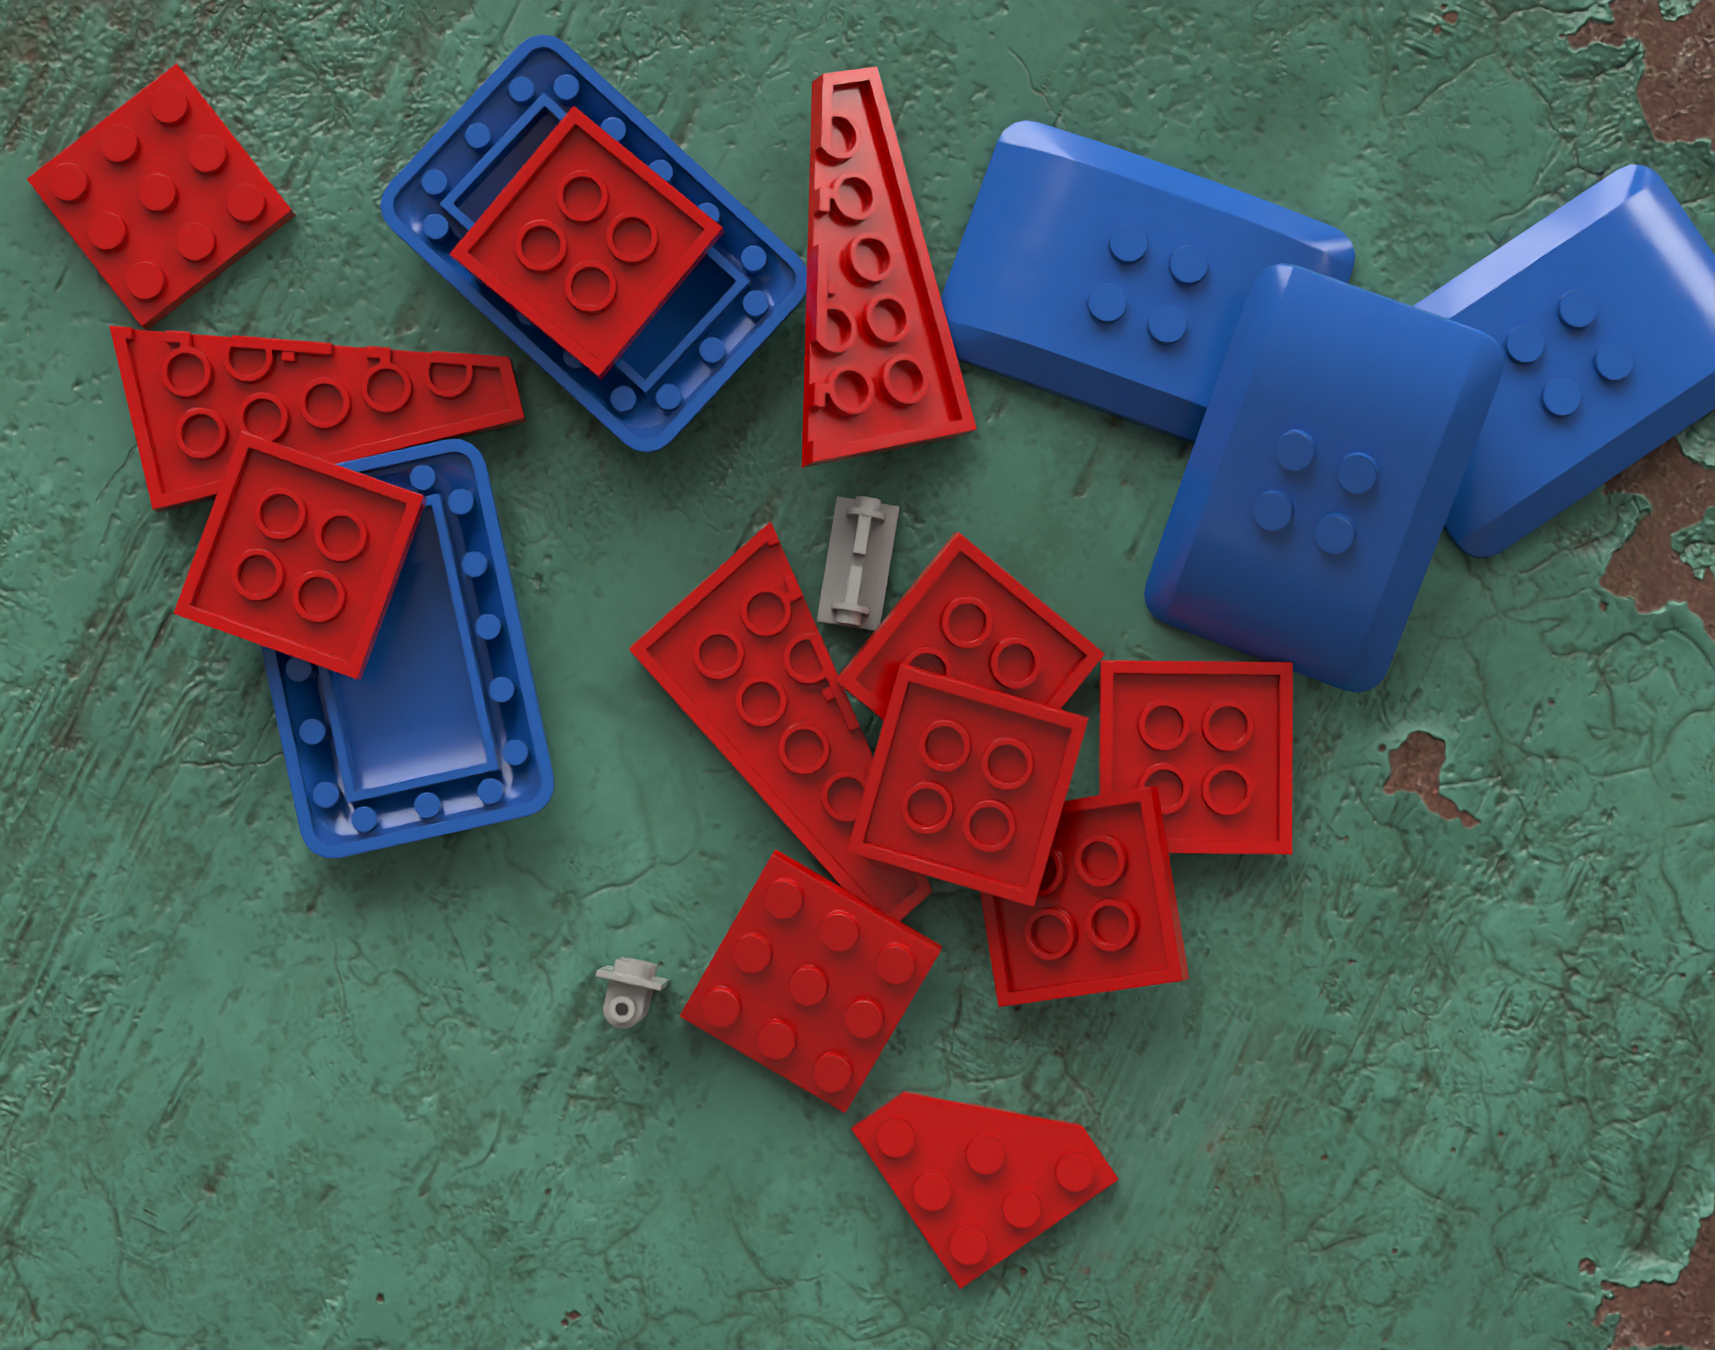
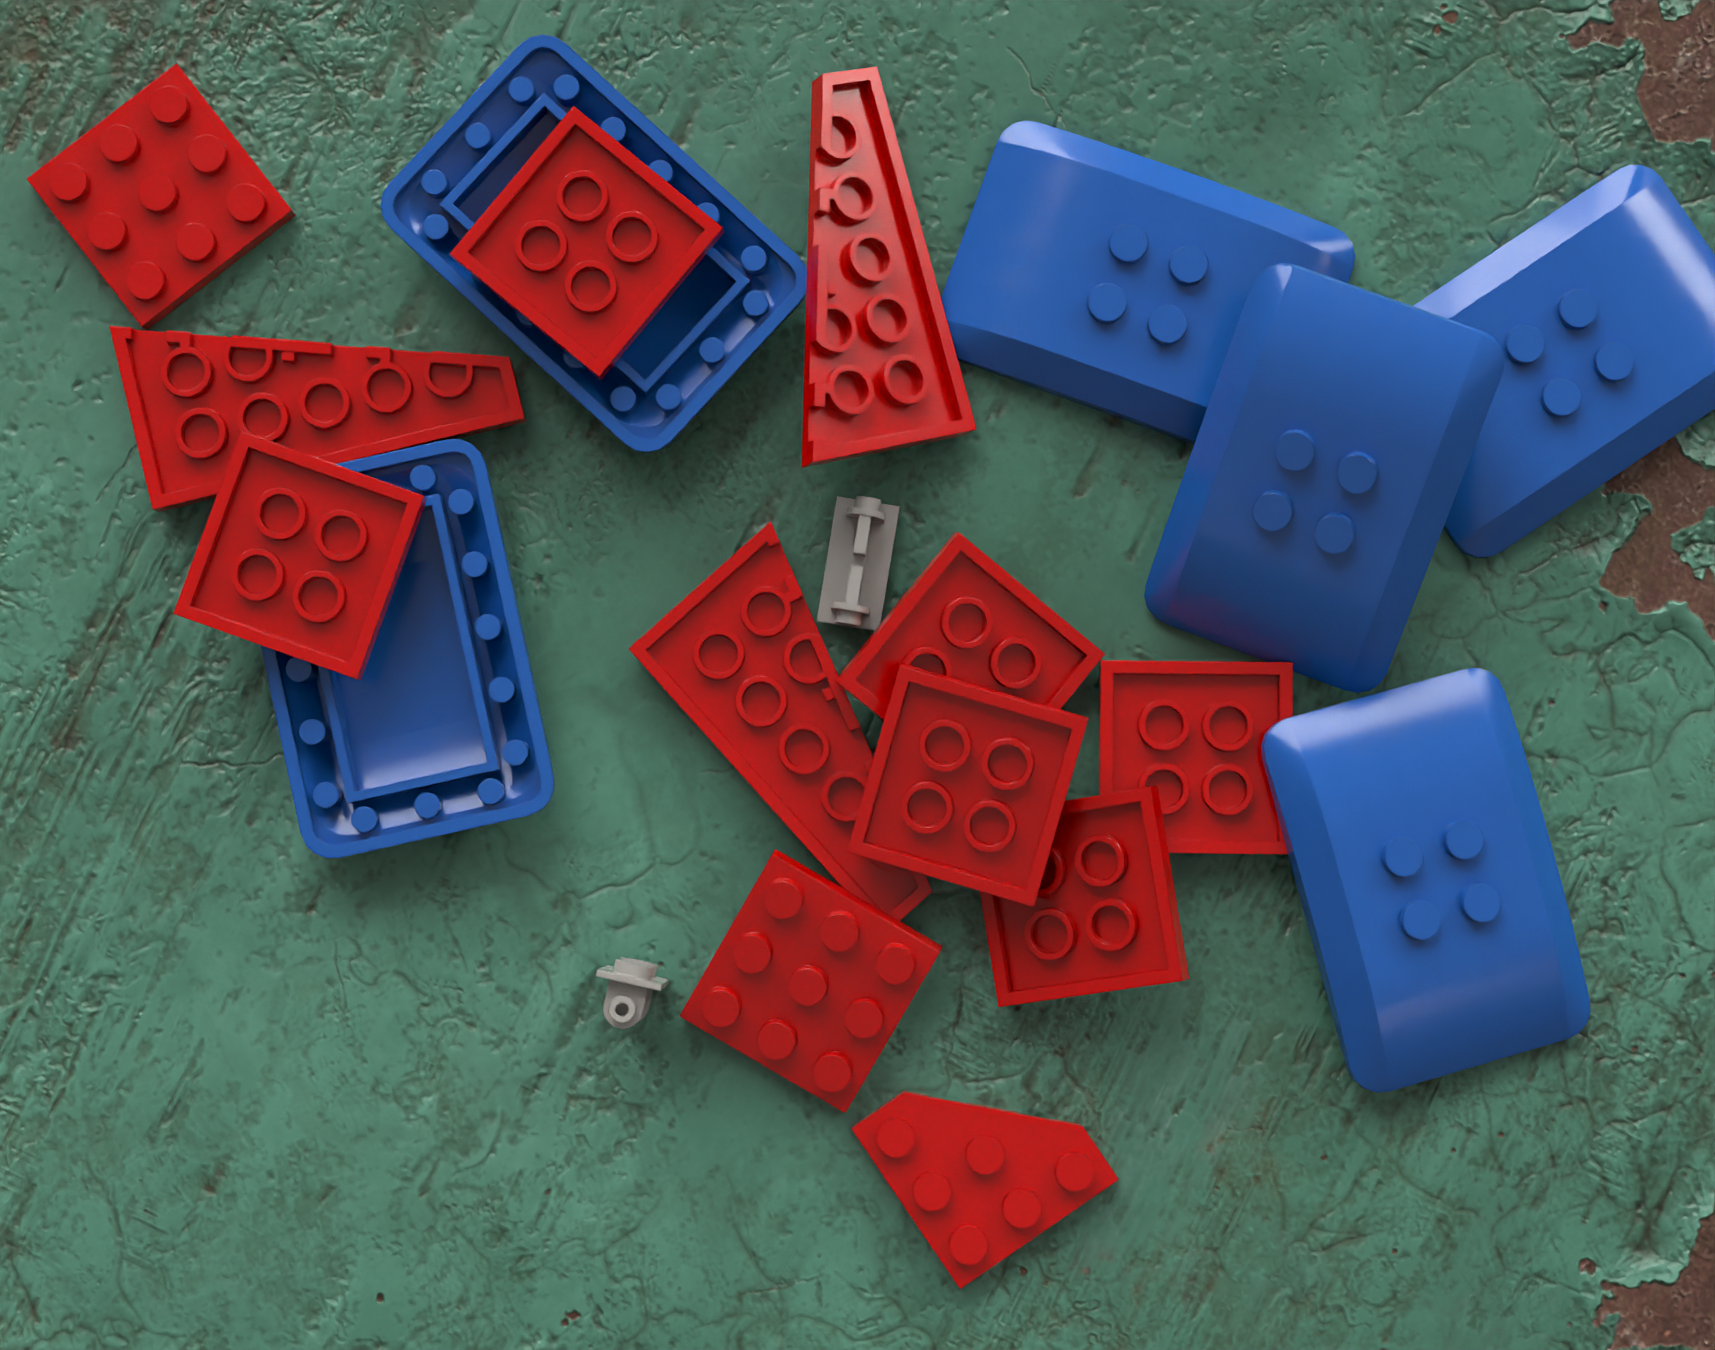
(1426, 879): none -> blue wedge

